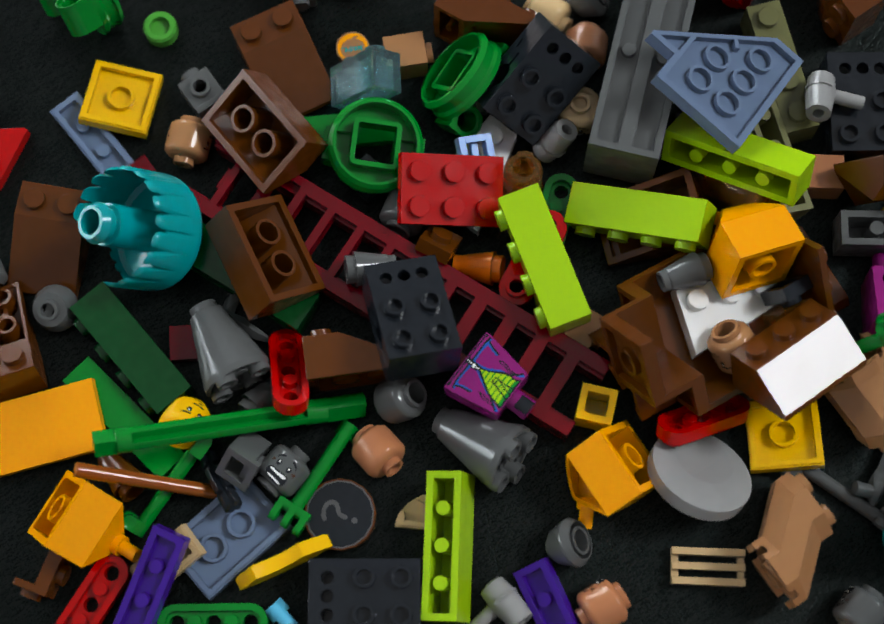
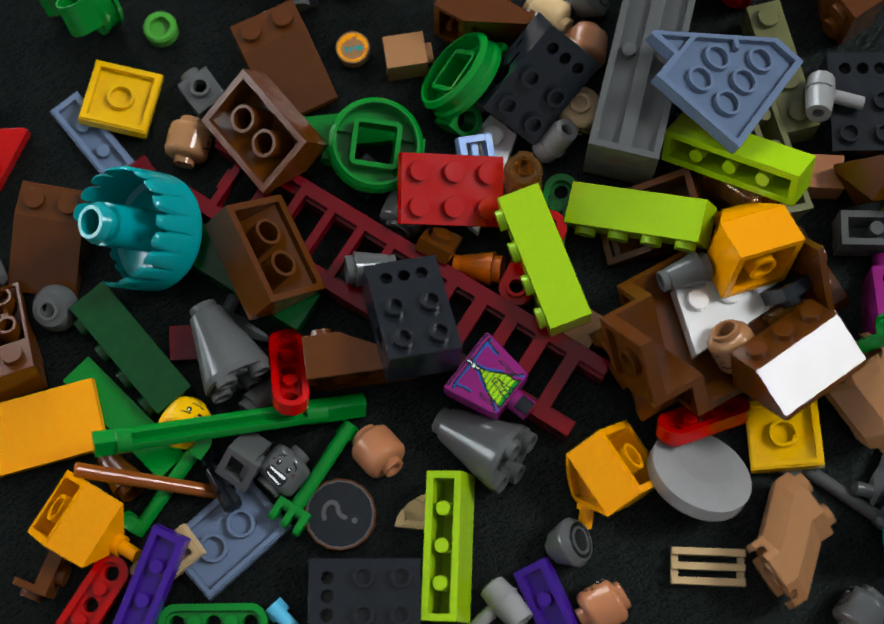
(283, 561): yellow tile -> none
(365, 75): clear light blue brick -> none
(400, 399): dark grey head -> none
(595, 406): yellow brick -> none

